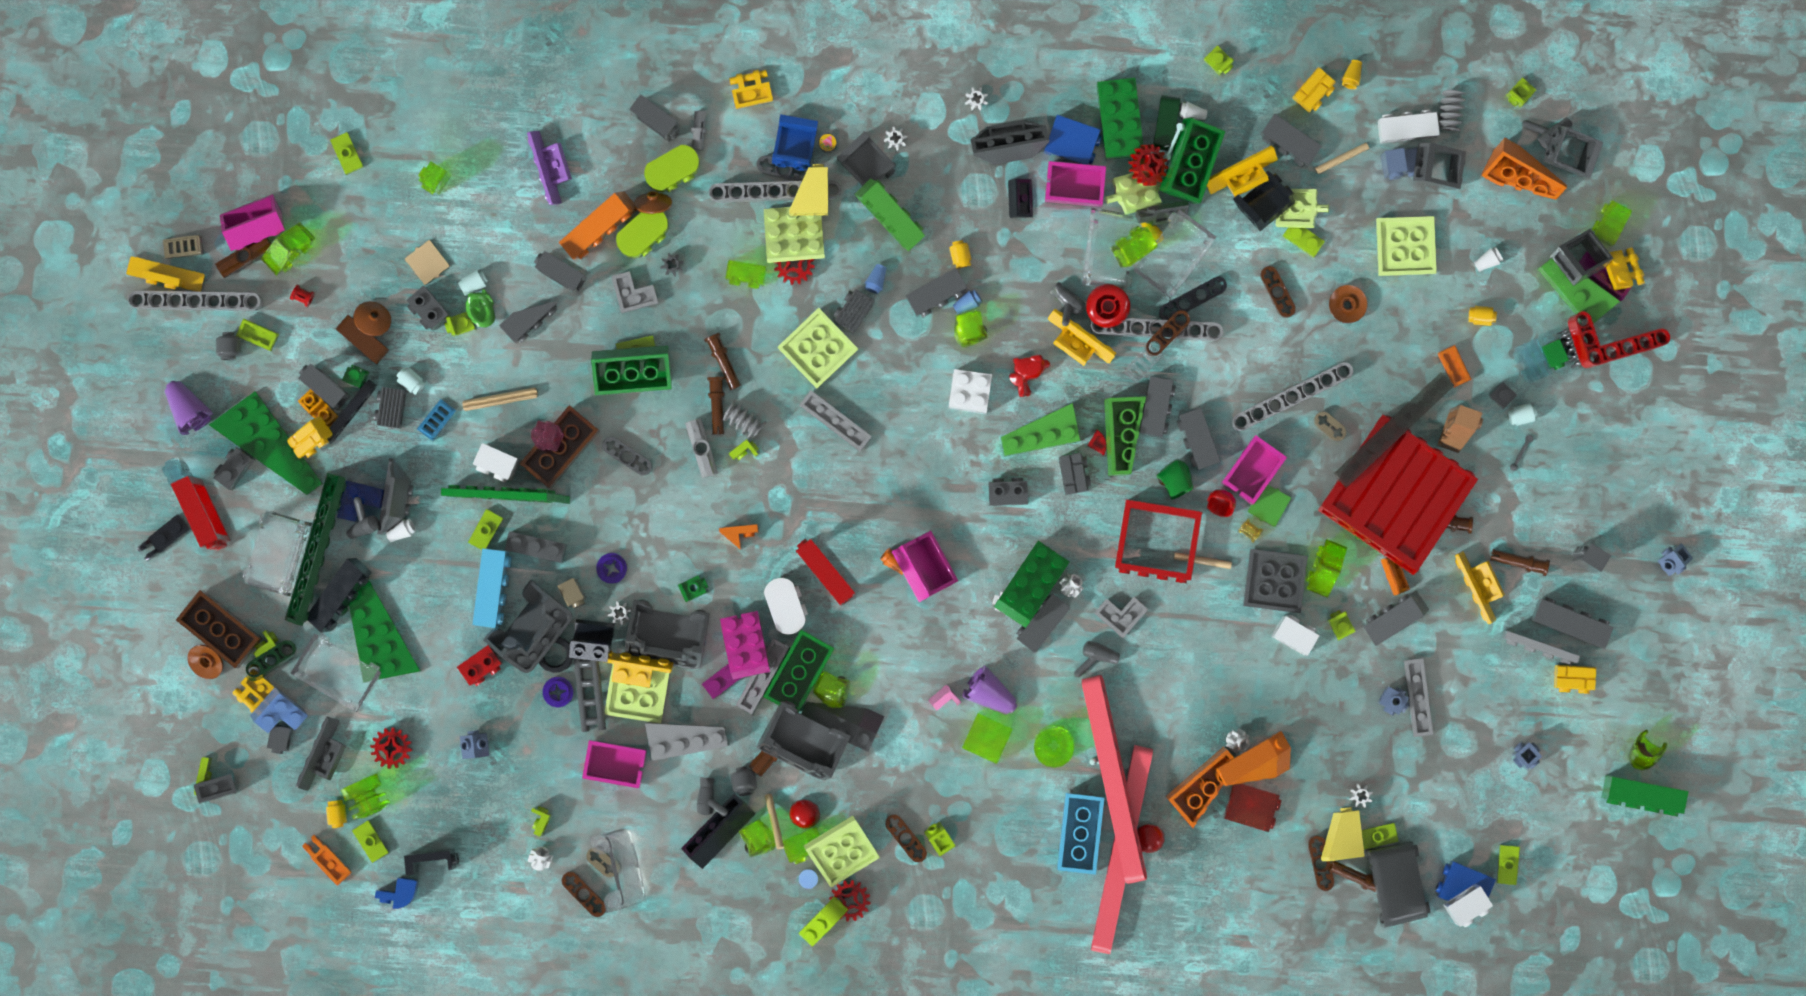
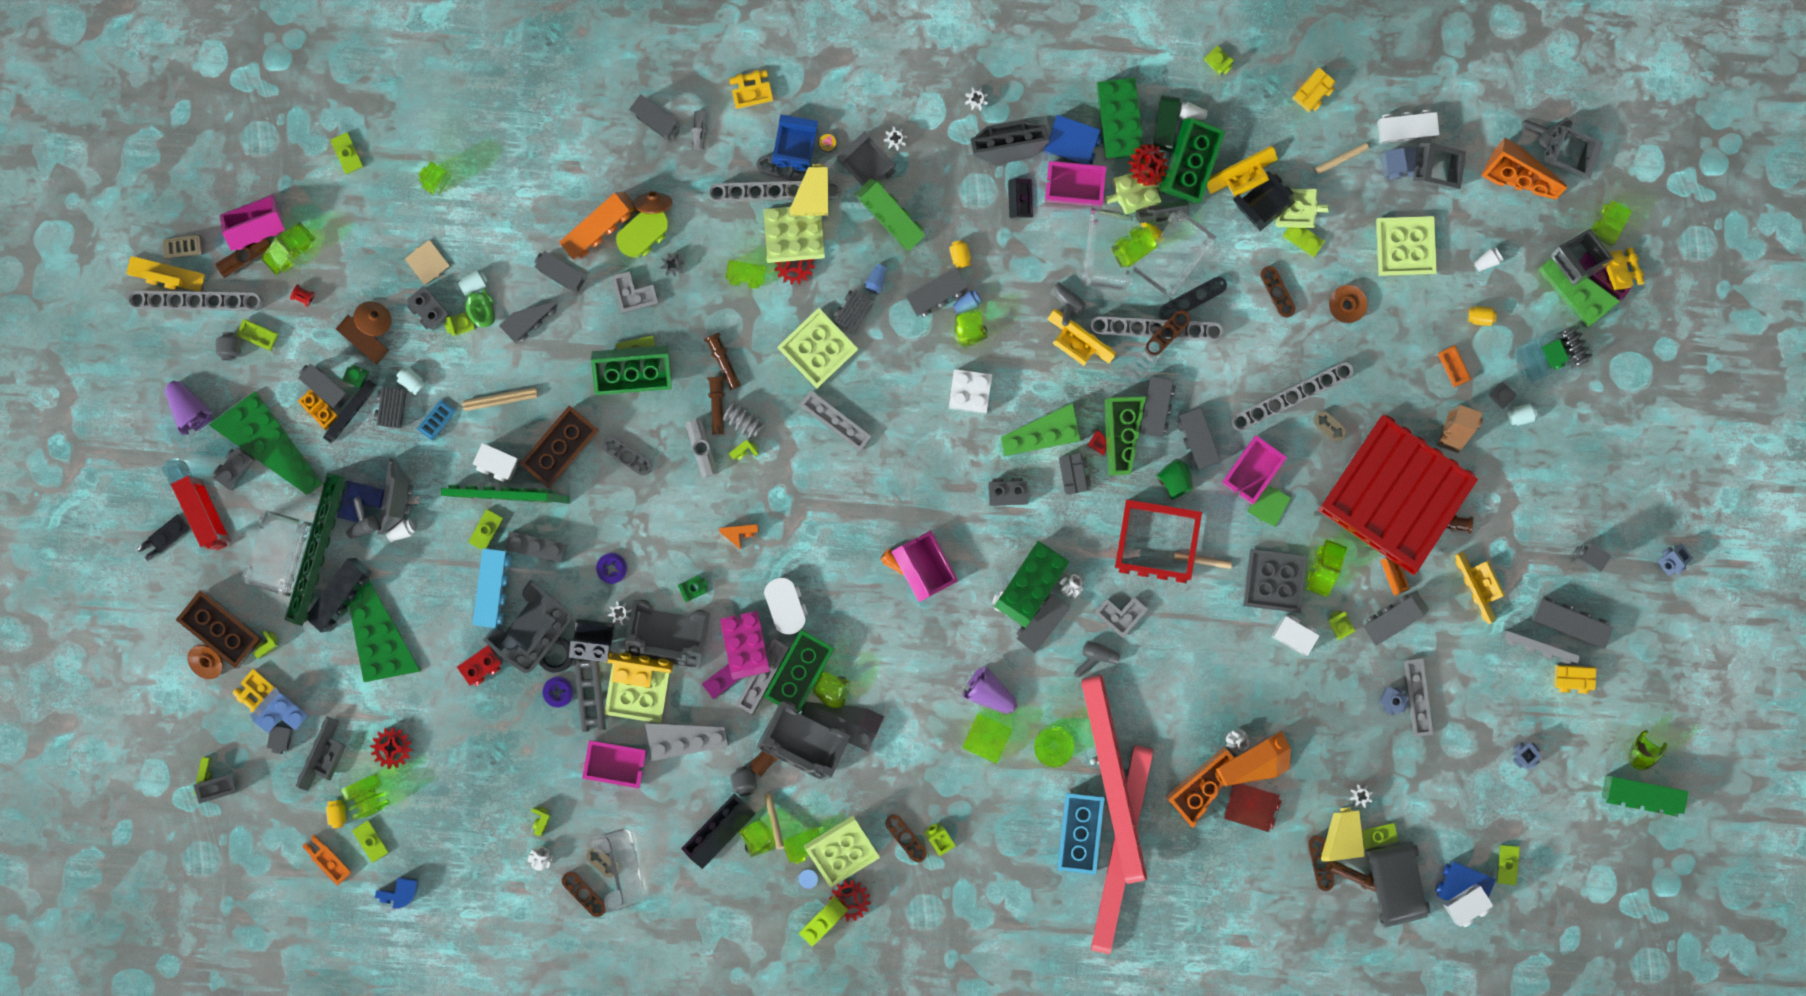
(277, 654): dark green beam -> none
(309, 437): yellow brick -> none
(336, 673): clear windscreen -> none
(411, 860): black panel -> none
(474, 745): sand blue brick -> none
(547, 435): clear pink brick -> none
(551, 166): medium lavender bracket -> none
(572, 593): dark tan brick -> none
(672, 168): lime brick -> none
(706, 800): dark grey piece -> none
(804, 814): red hair -> none
(825, 571): red window -> none
(943, 697): bright pink tile -> none
(1025, 370): red animal -> none
(1108, 306): red hat -> none
(1150, 838): red hair -> none
(1180, 127): light aqua hinge -> none
(1221, 503): red hair -> none
(1250, 530): clear yellow bush -> none
(1290, 141): dark grey brick -> none
(1352, 76): yellow cone -> none
(1393, 429): clear smoke plate -> none
(1450, 109): light grey piece -> none
(1520, 93): lime bracket -> none
(1528, 439): dark grey hinge -> none
(1530, 563): reddish brown pin -> none
(1616, 349): red beam -> none

